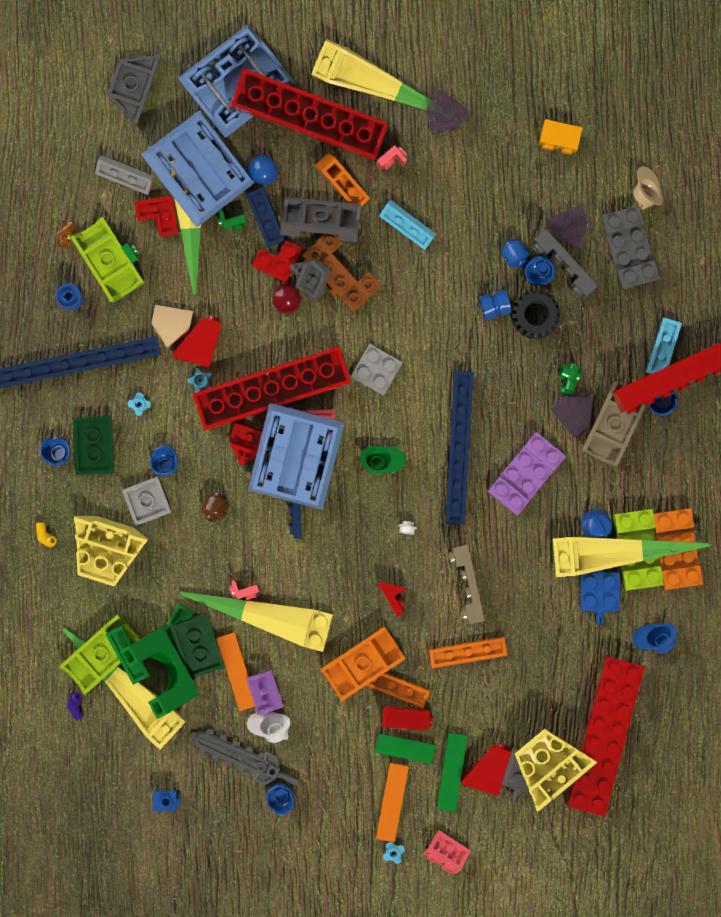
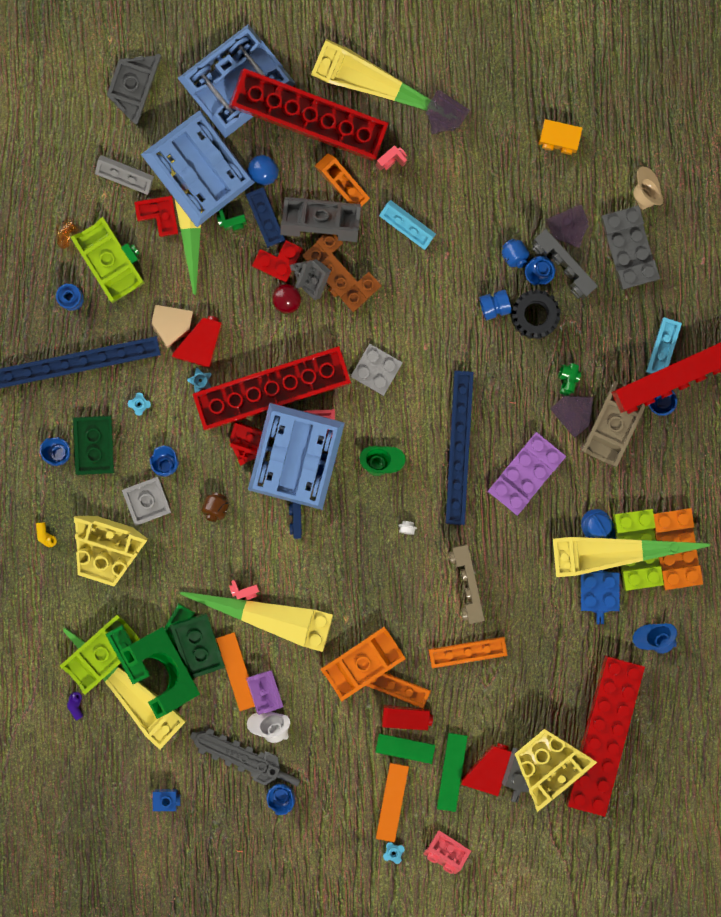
(390, 591): red slope -> none

